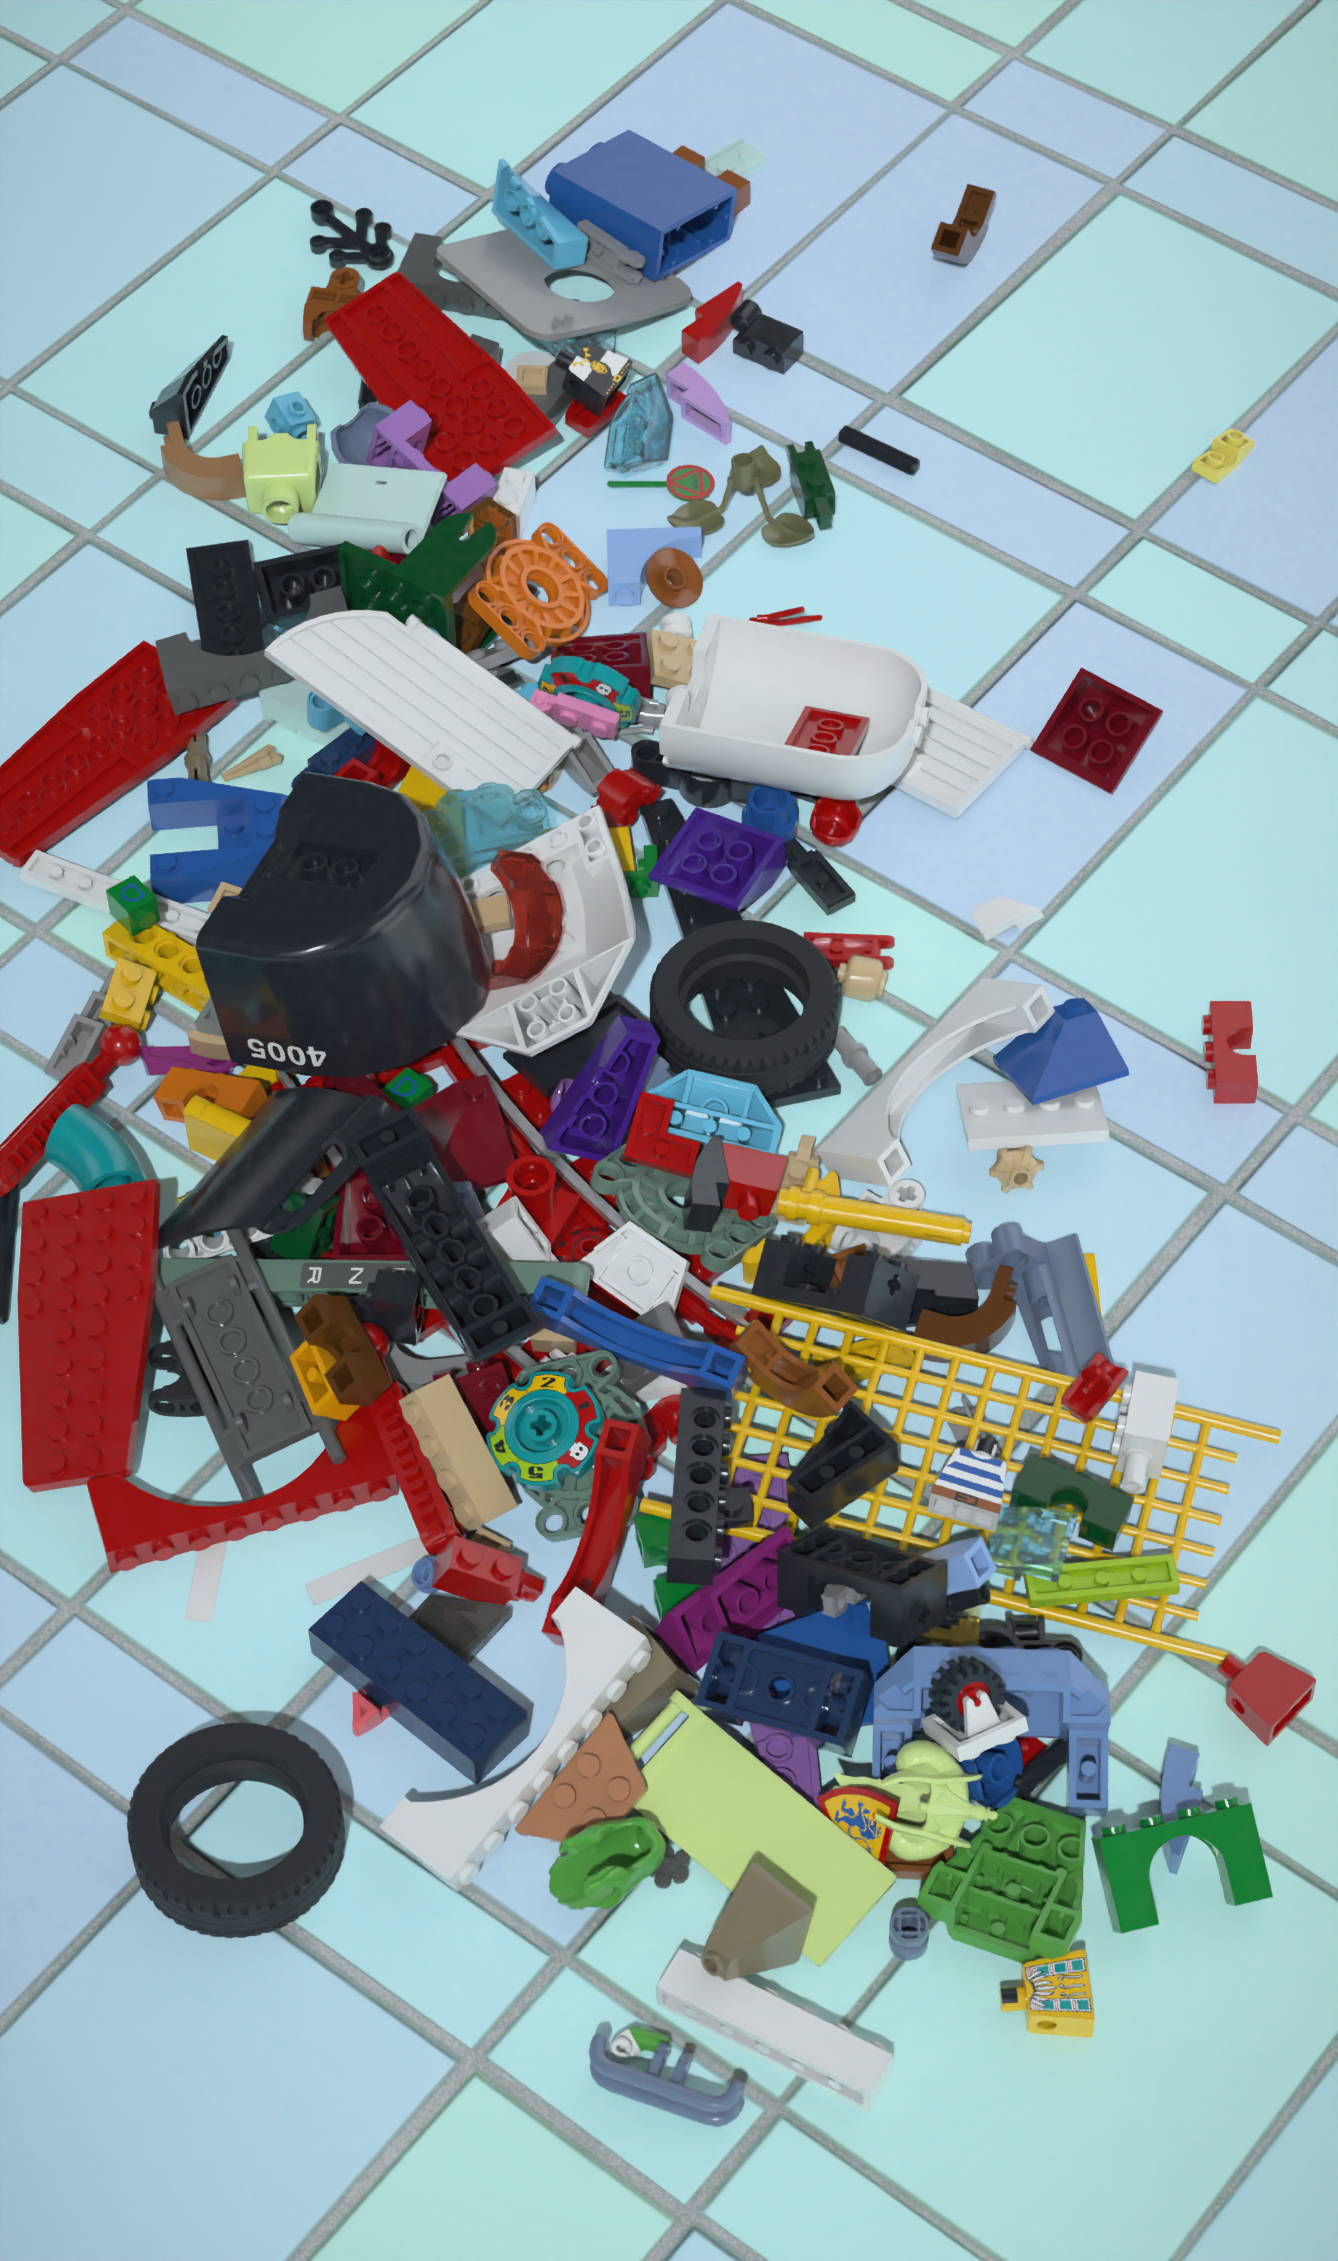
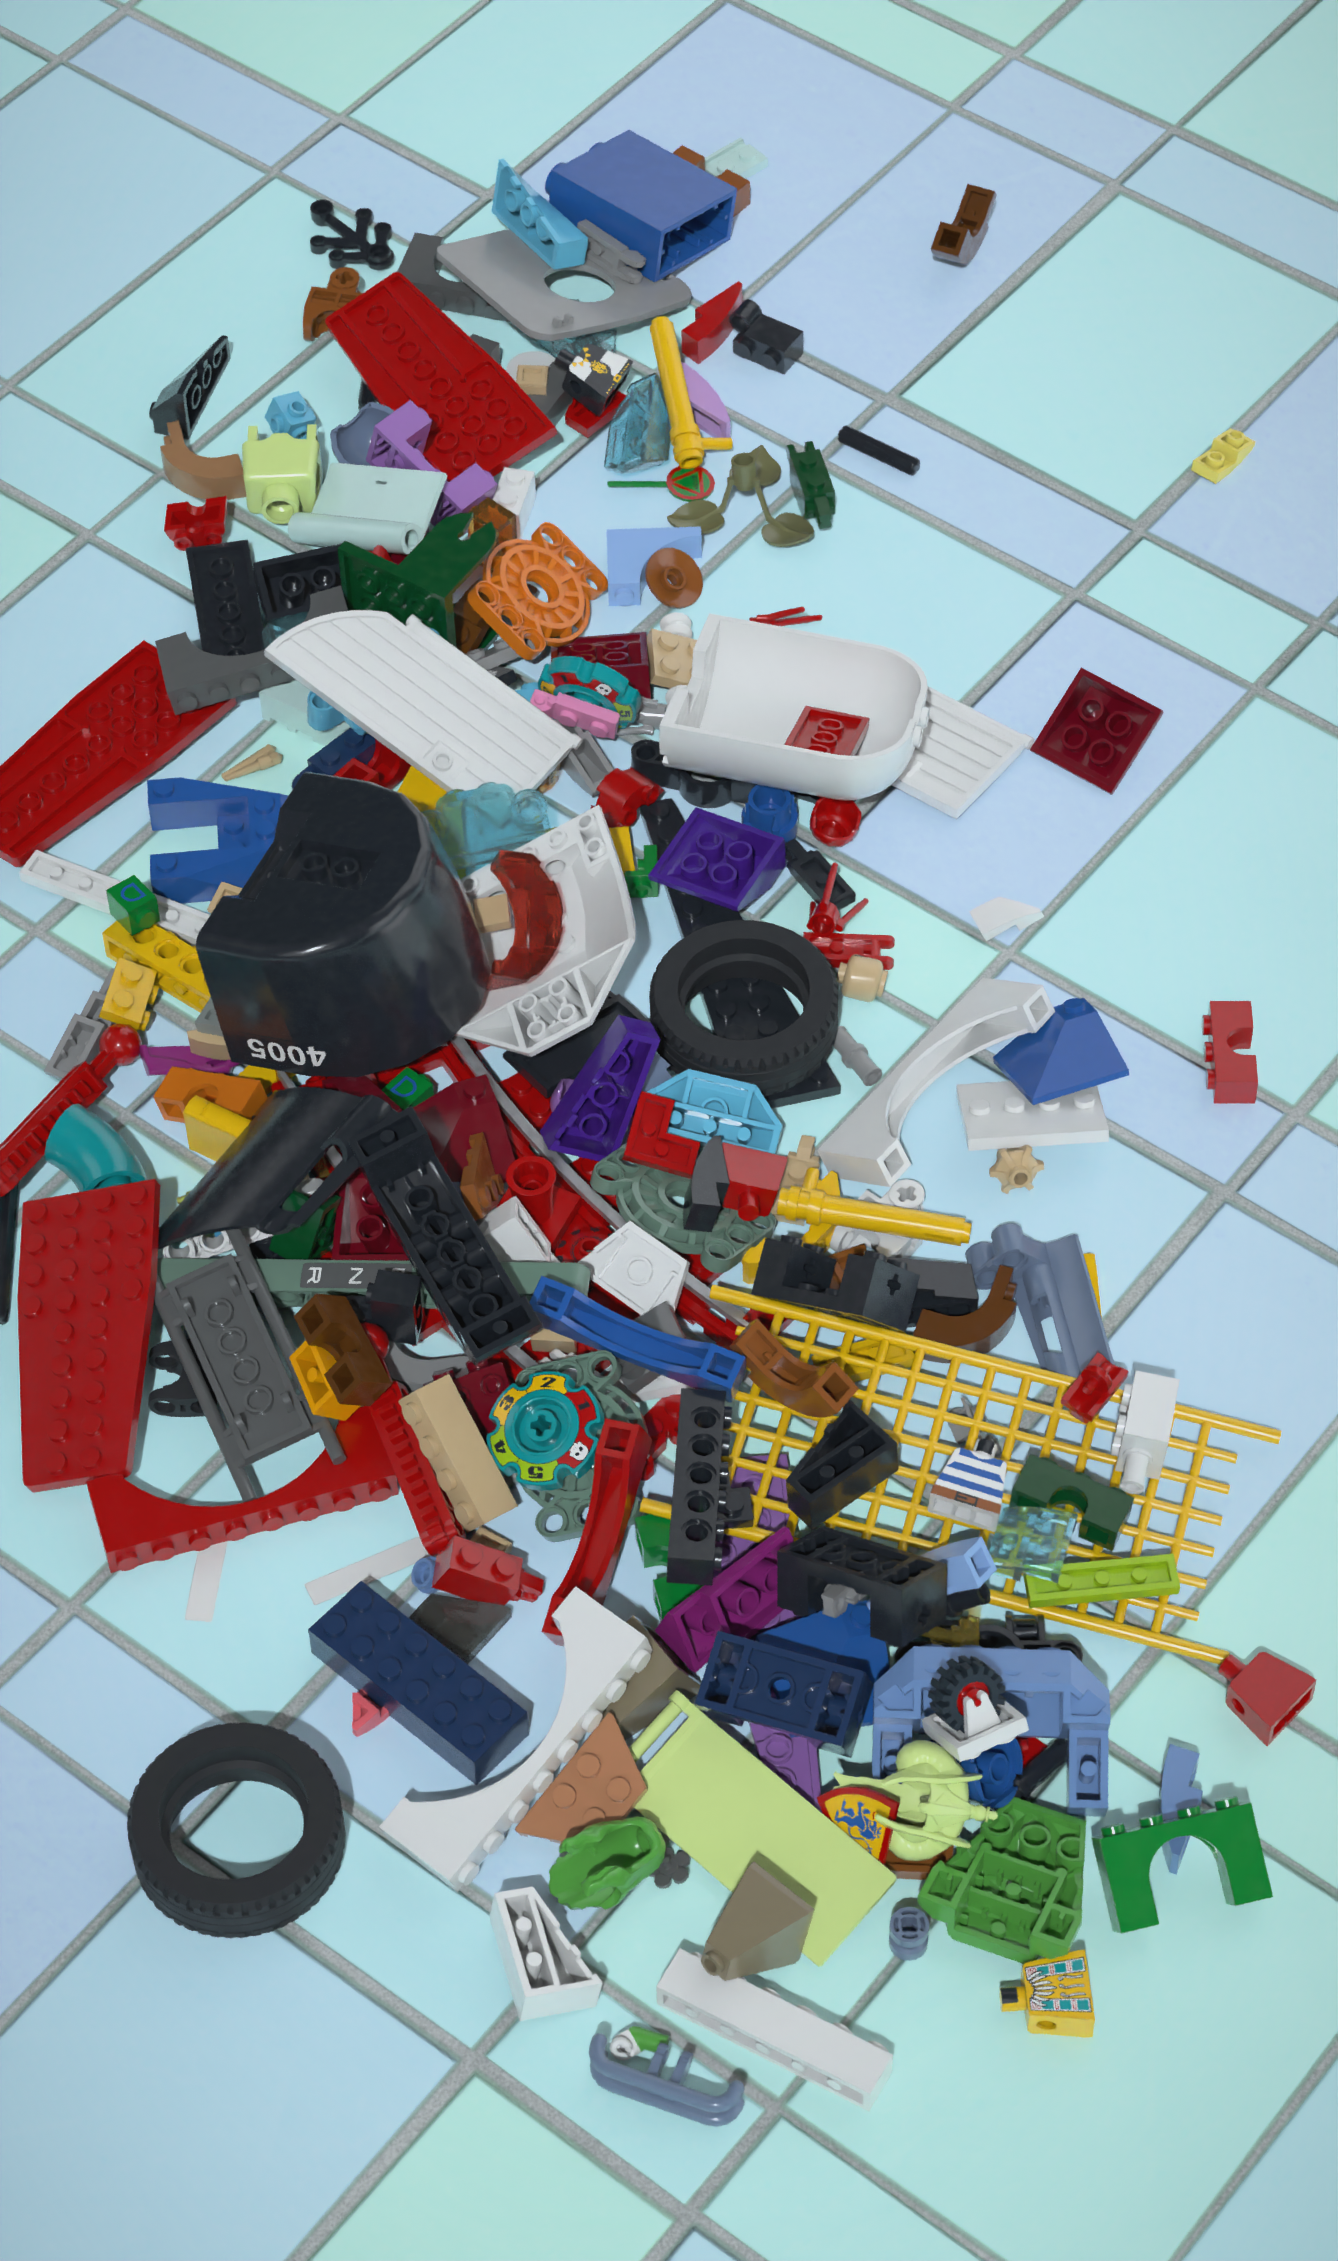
(196, 526): none -> red cylinder
(197, 758): dark tan pin -> none
(479, 1183): none -> dark orange wing
(538, 1959): none -> white wedge
(684, 432): none -> yellow cylinder
(825, 916): none -> red plant

